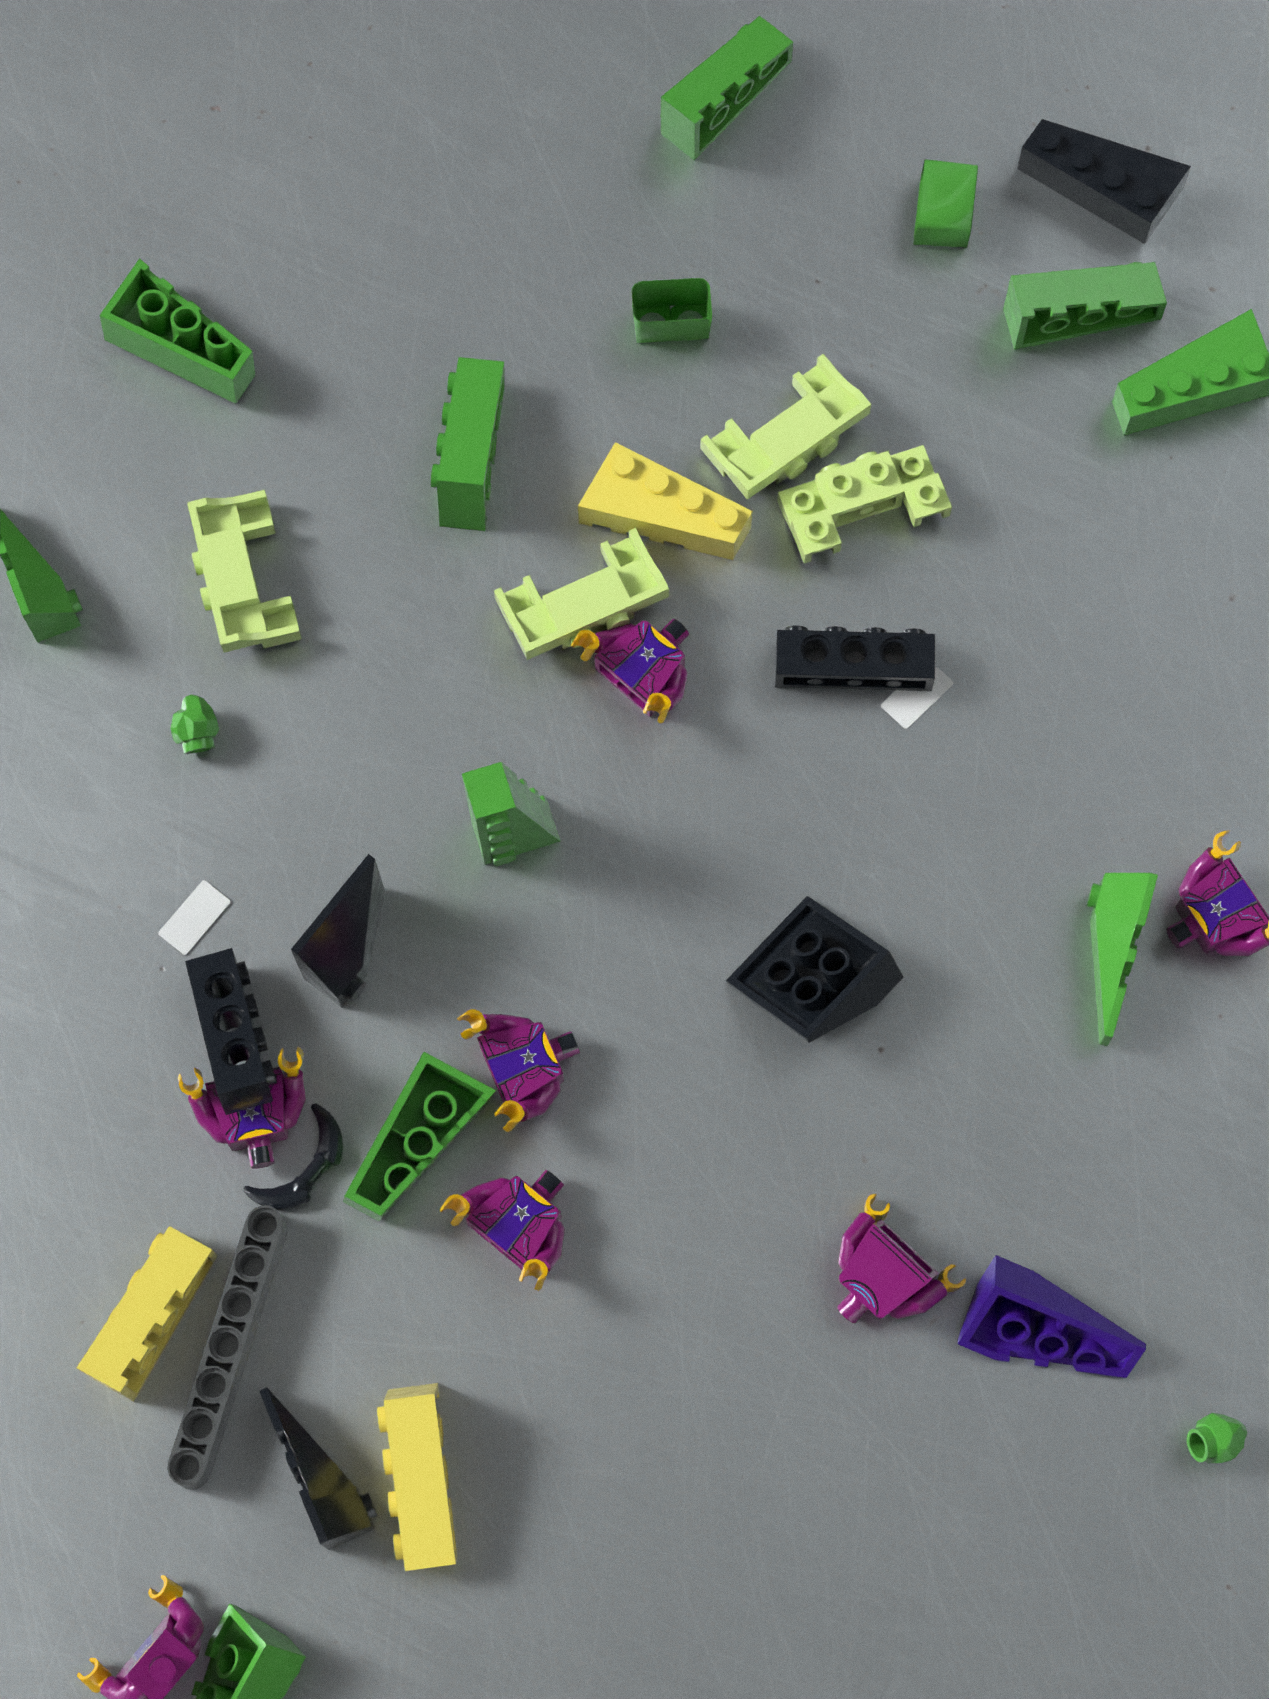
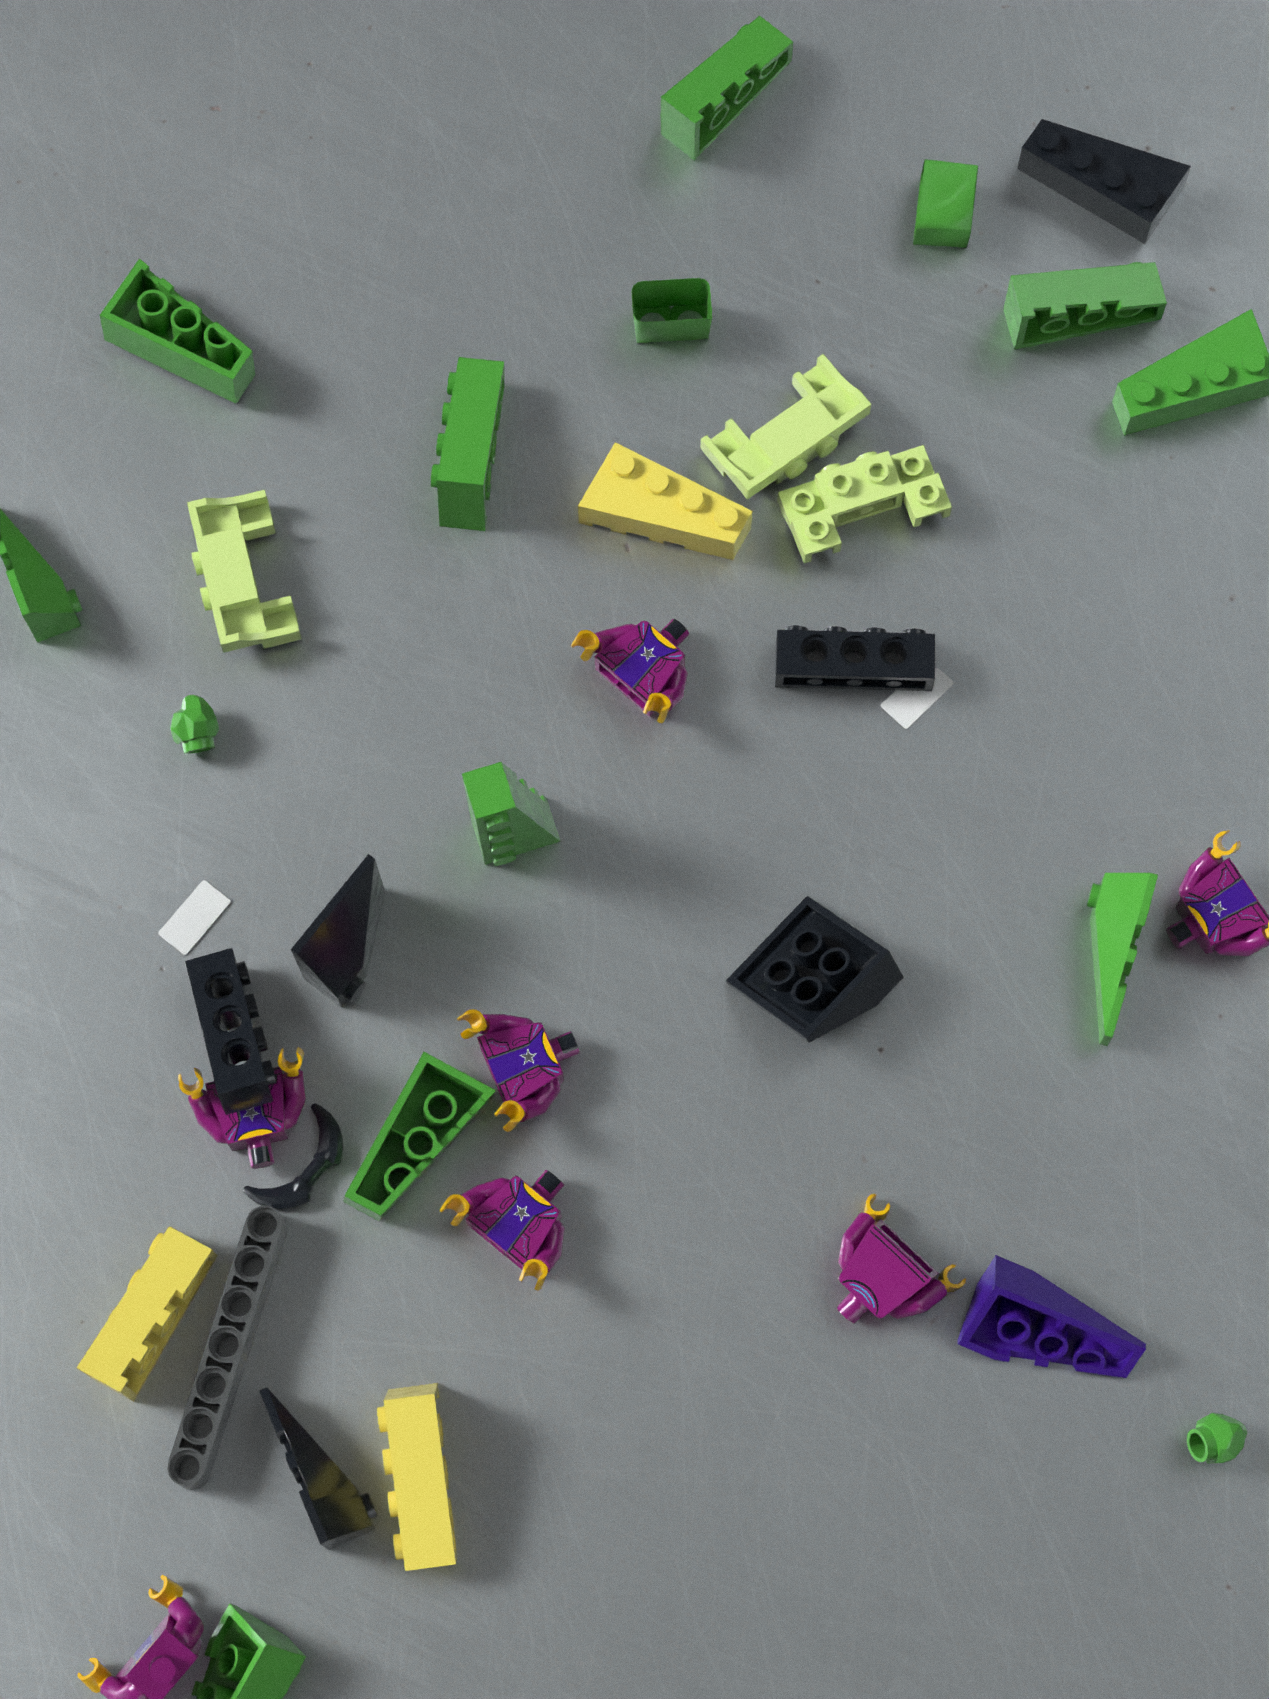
(591, 603): yellowish green bracket -> none

